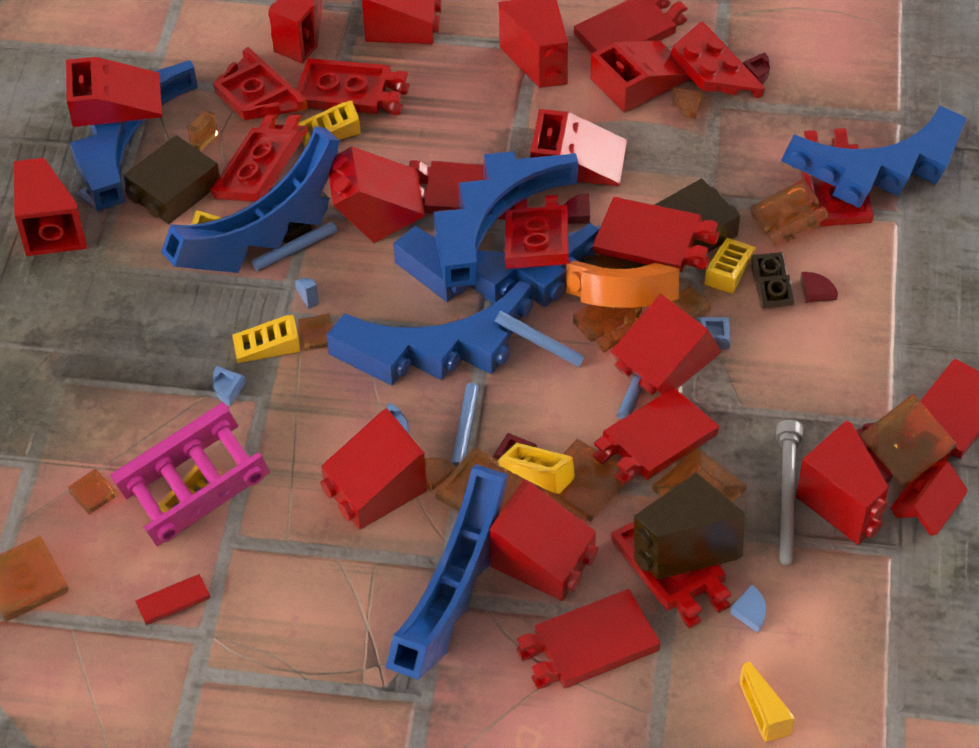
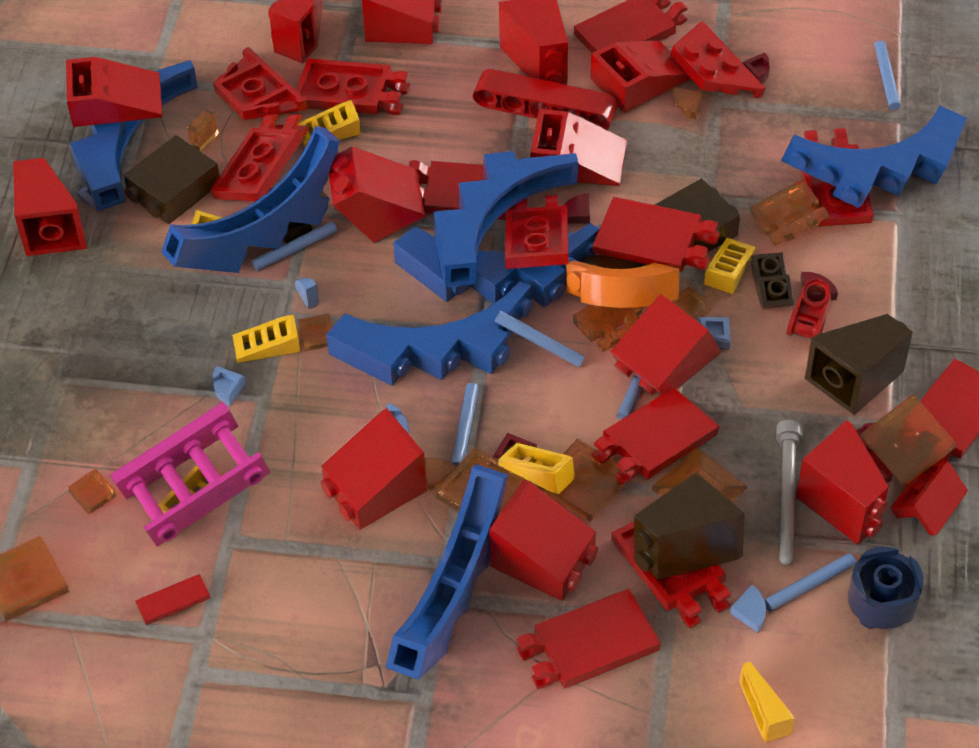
(527, 95): none -> red beam
(808, 316): none -> red piece
(809, 582): none -> medium blue bar
(858, 360): none -> dark brown slope
(885, 588): none -> dark blue brick
(887, 75): none -> medium blue bar

